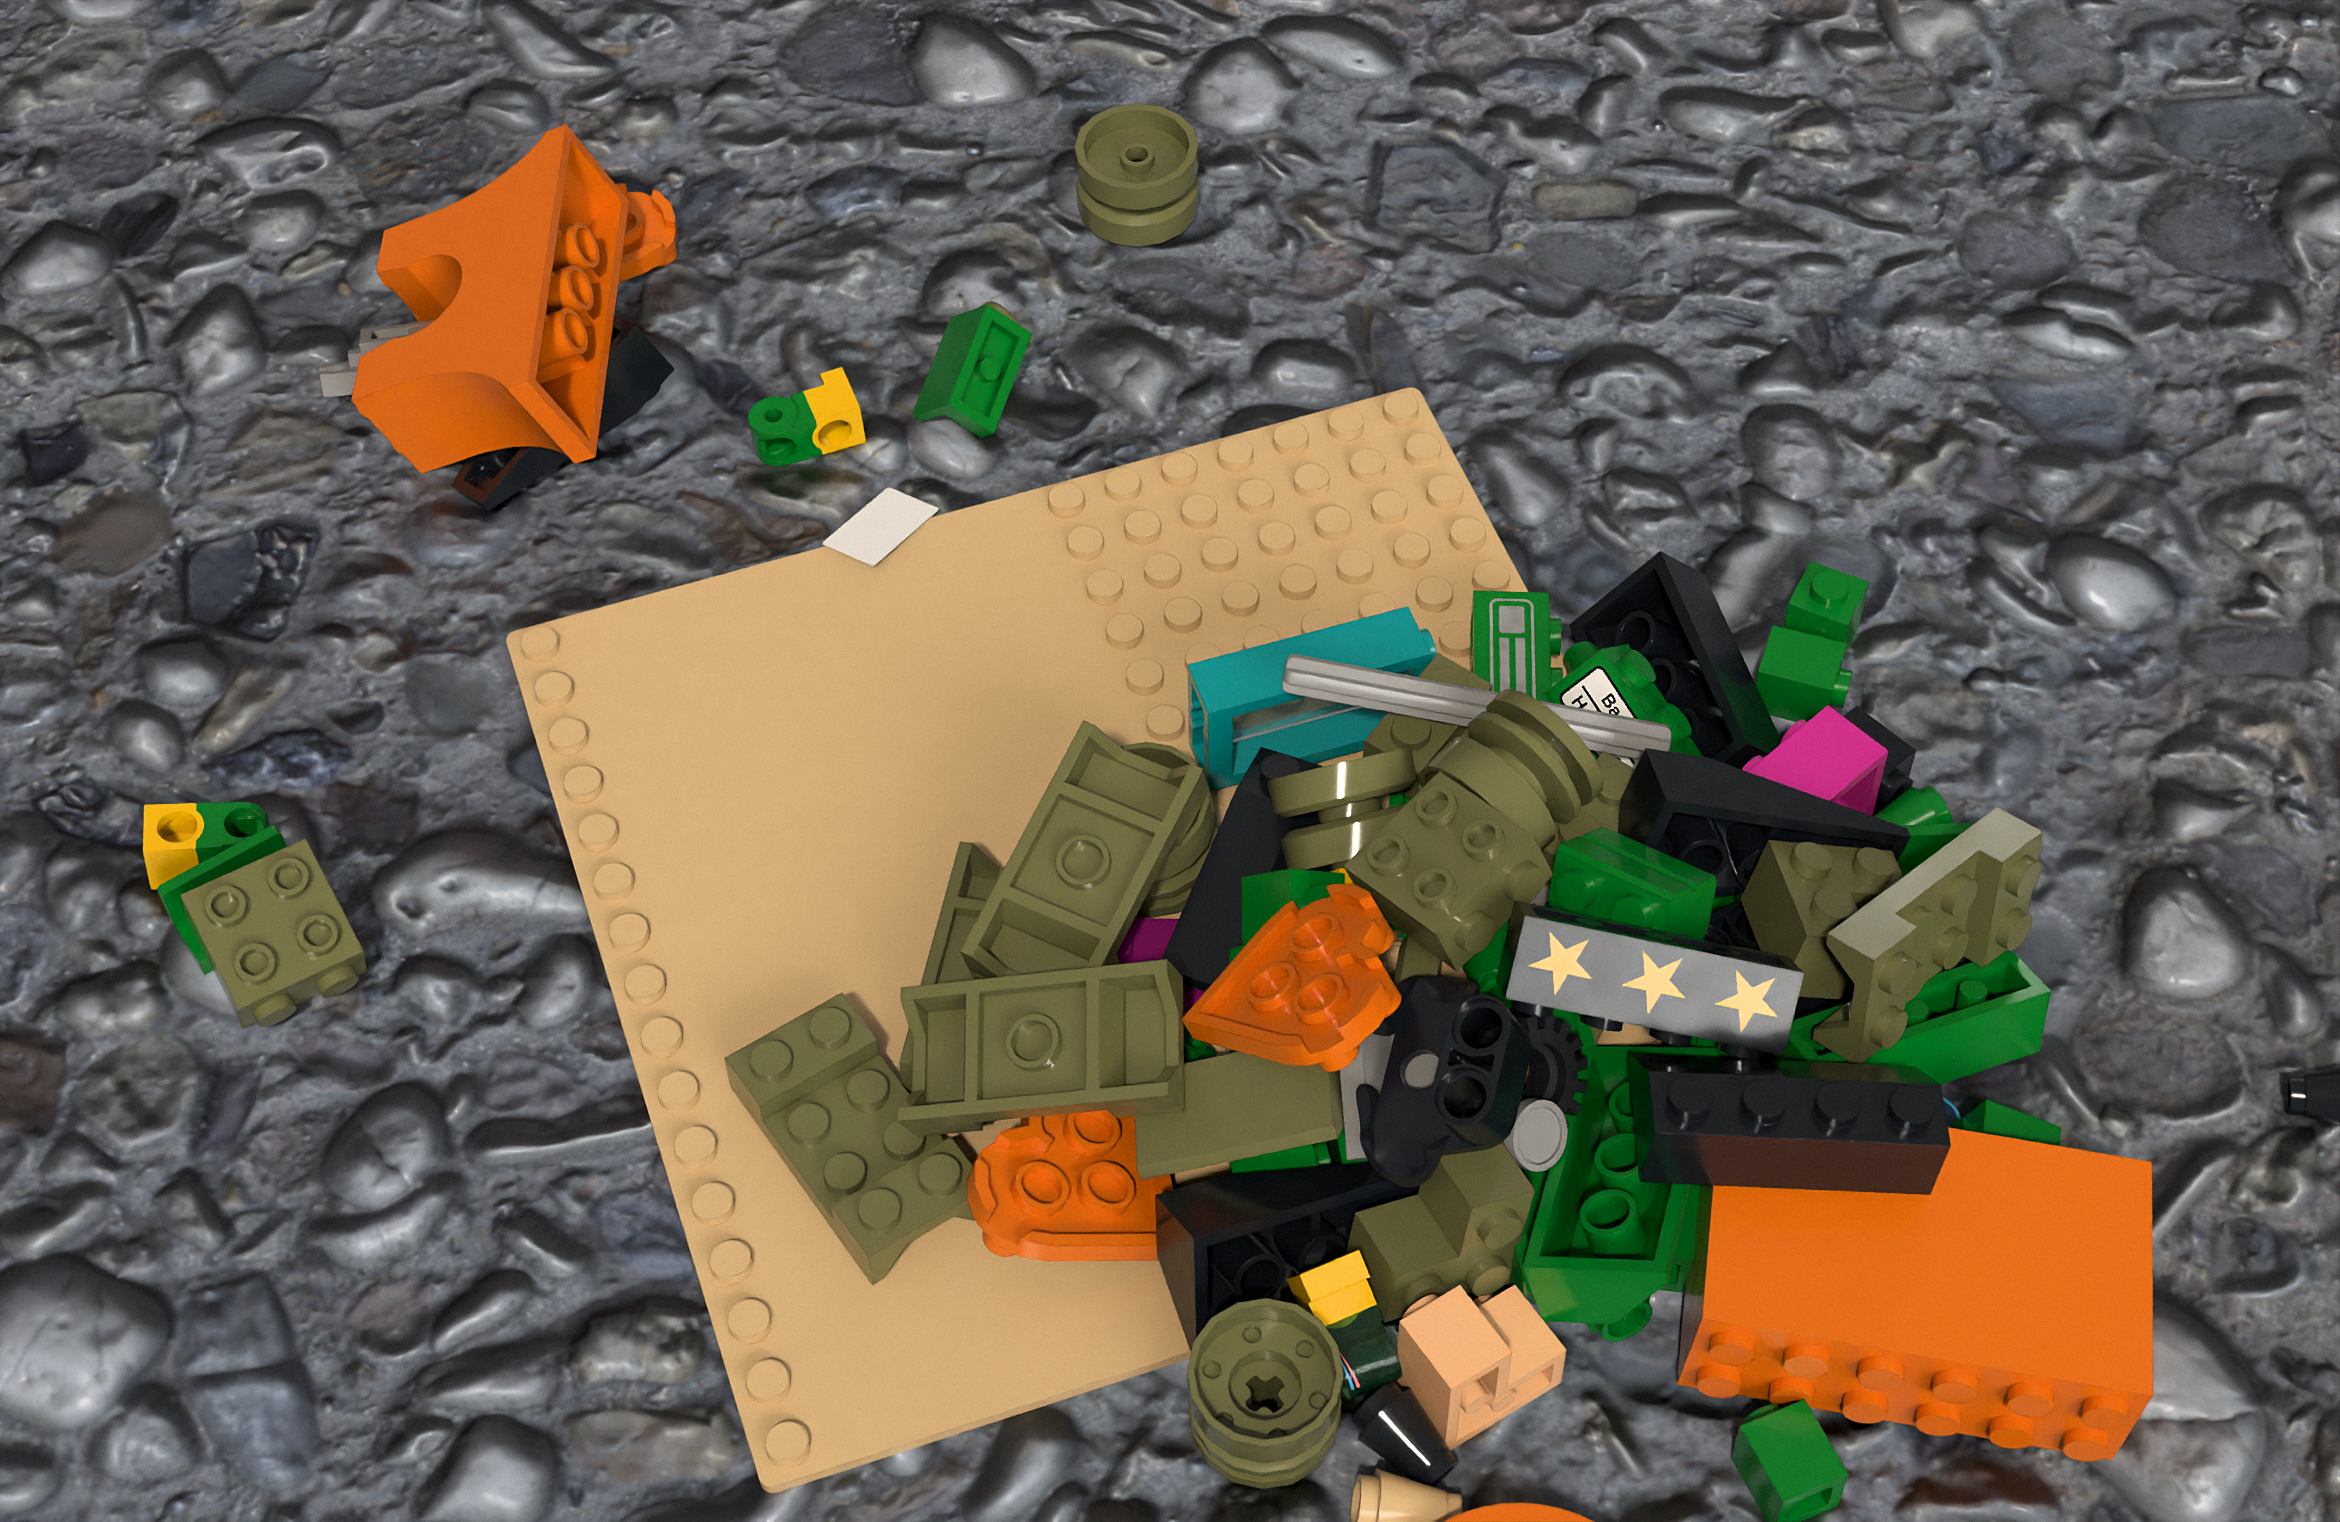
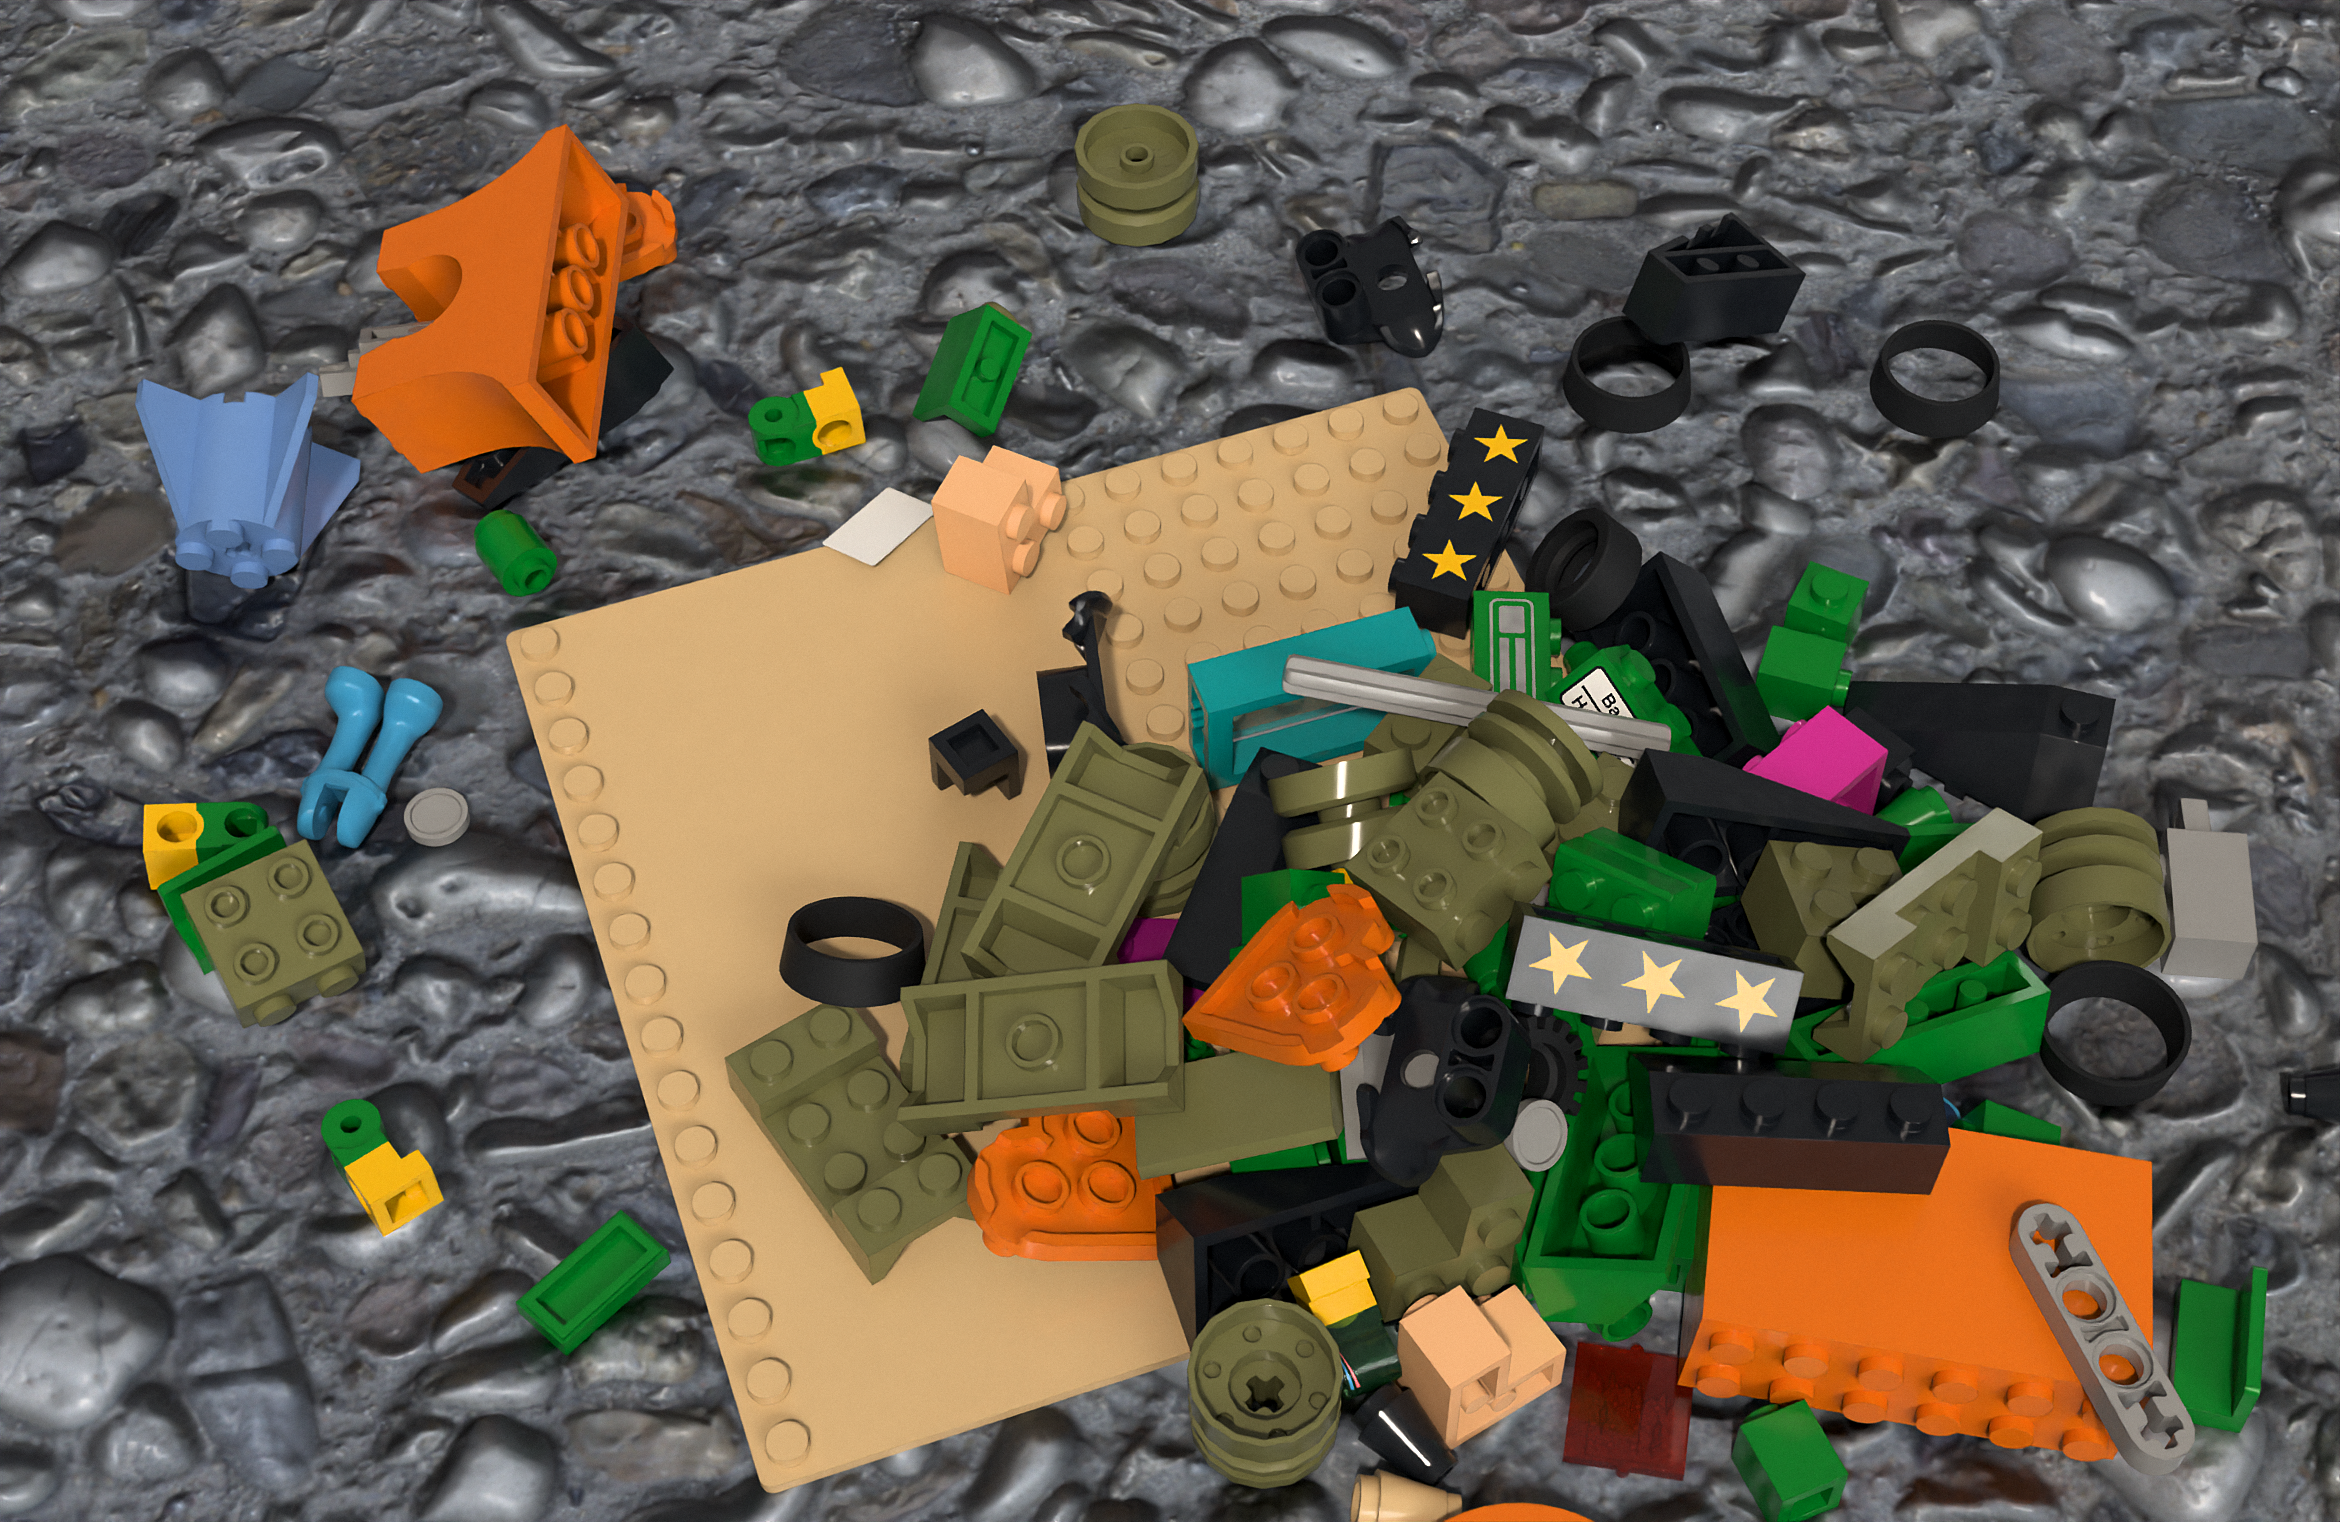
(244, 477): none -> medium blue brick
(360, 704): none -> dark azure piece
(383, 1183): none -> yellow leg
(437, 817): none -> light grey piece
(514, 553): none -> green brick
(593, 1282): none -> green tile
(852, 981): none -> black tyre
(973, 756): none -> black panel
(996, 516): none -> light nougat brick
(1077, 691): none -> black piece
(1344, 291): none -> black piece
(1467, 520): none -> black brick
(1605, 580): none -> black tyre
(1619, 412): none -> black tyre
(1628, 1412): none -> clear red piece
(1713, 286): none -> black wedge
(1929, 416): none -> black tyre
(2000, 743): none -> black wedge
(2098, 891): none -> olive wheel
(2111, 1333): none -> light grey beam
(2136, 988): none -> black tyre
(2206, 897): none -> light grey hinge
(2219, 1349): none -> green panel

